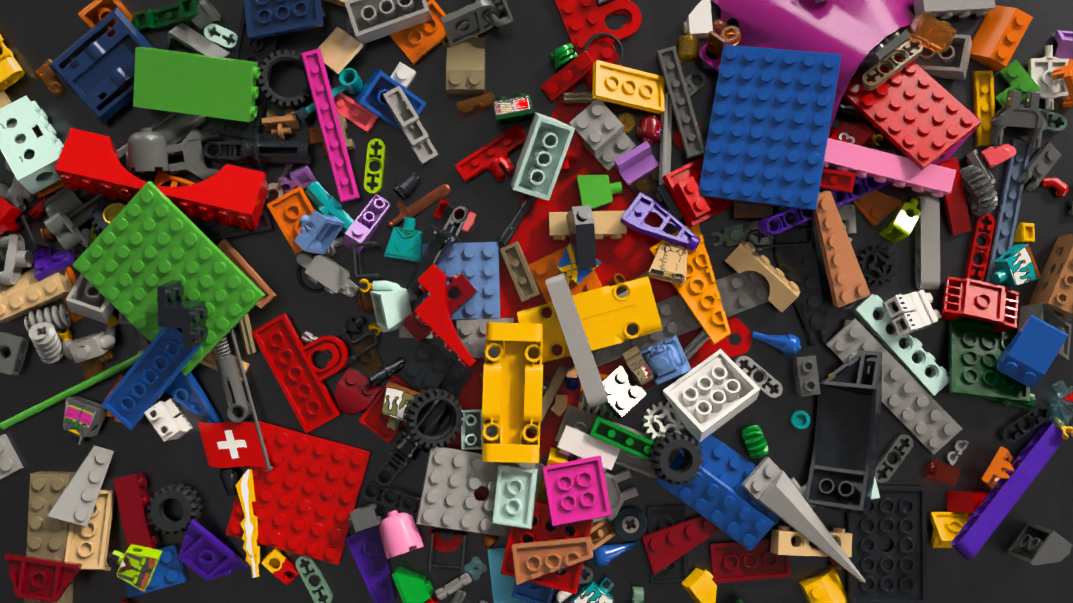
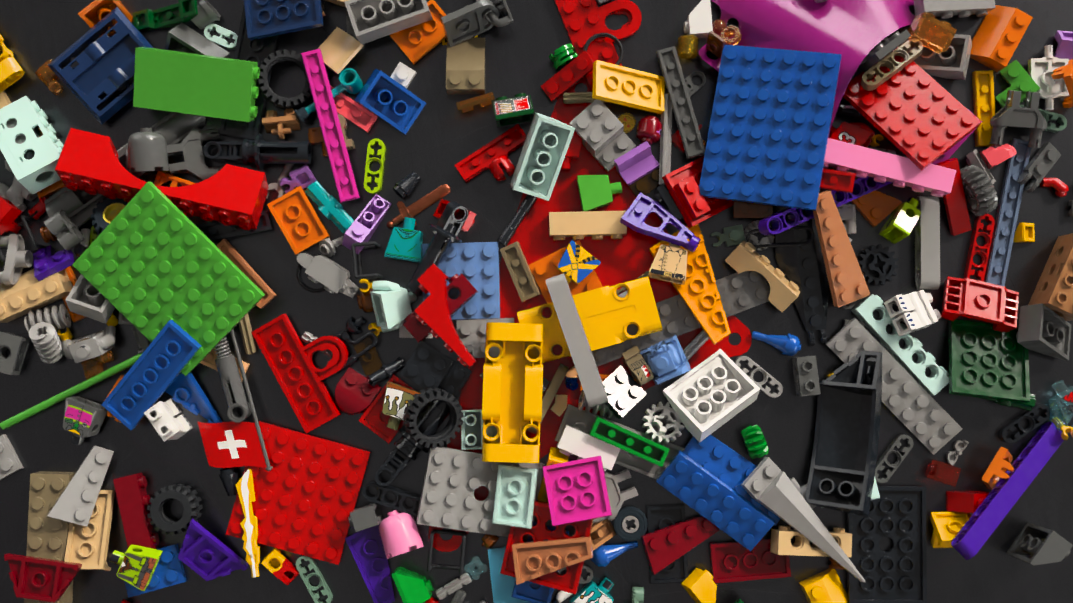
(183, 314): black bracket -> none
(318, 232): medium blue brick -> none
(410, 125): light grey slope -> none
(582, 236): black slope -> none
(616, 279): dark orange hinge -> none
(691, 458): black tyre -> none
(800, 419): teal tile -> none
(1016, 266): teal torso -> none
(1031, 351): blue slope -> none

